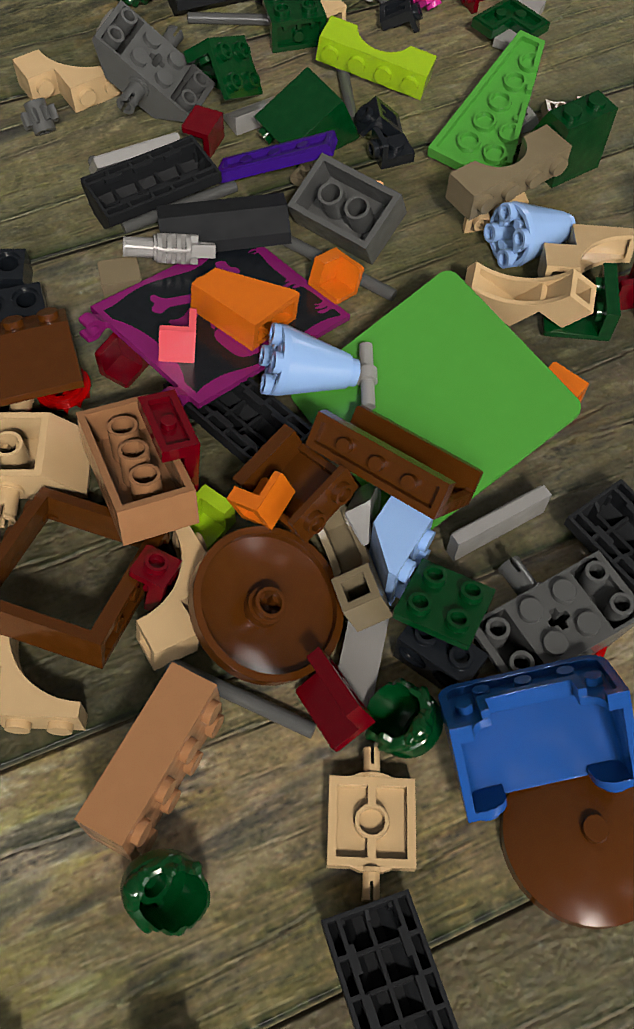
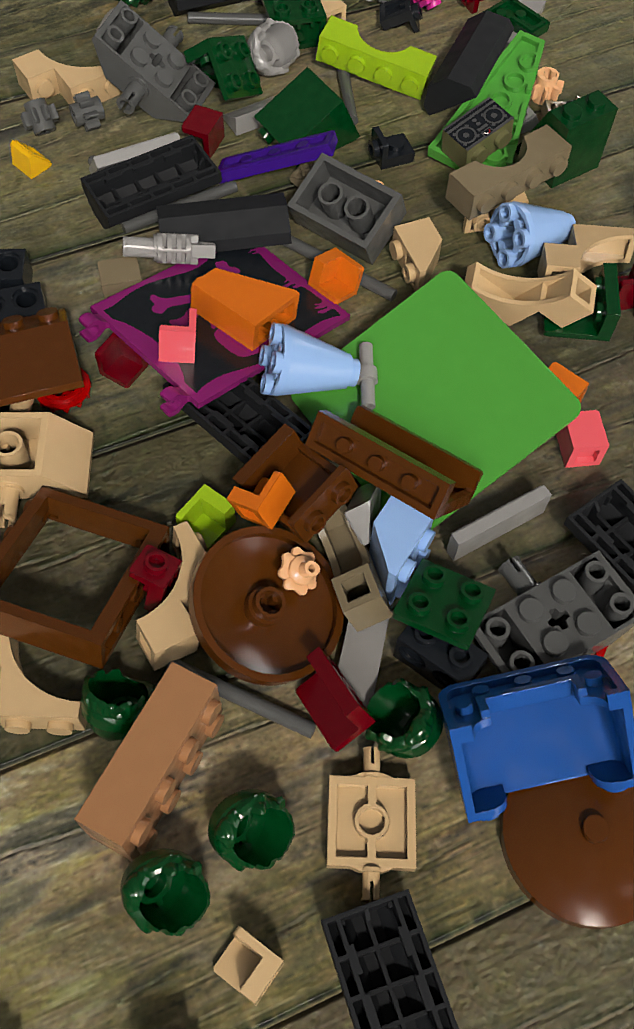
(28, 159): none -> yellow slope
(87, 111): none -> dark grey gear
(113, 702): none -> dark green hair
(138, 488): medium nougat brick -> none
(171, 430): dark red panel -> none
(248, 966): none -> tan panel
(251, 829): none -> dark green hair
(273, 47): none -> light grey hair
(298, 570): none -> light nougat plant
(376, 114): black bracket -> none
(417, 250): none -> tan slope
(468, 61): none -> black piece
(477, 133): none -> brick
(546, 85): none -> light nougat gear
(583, 440): none -> coral panel

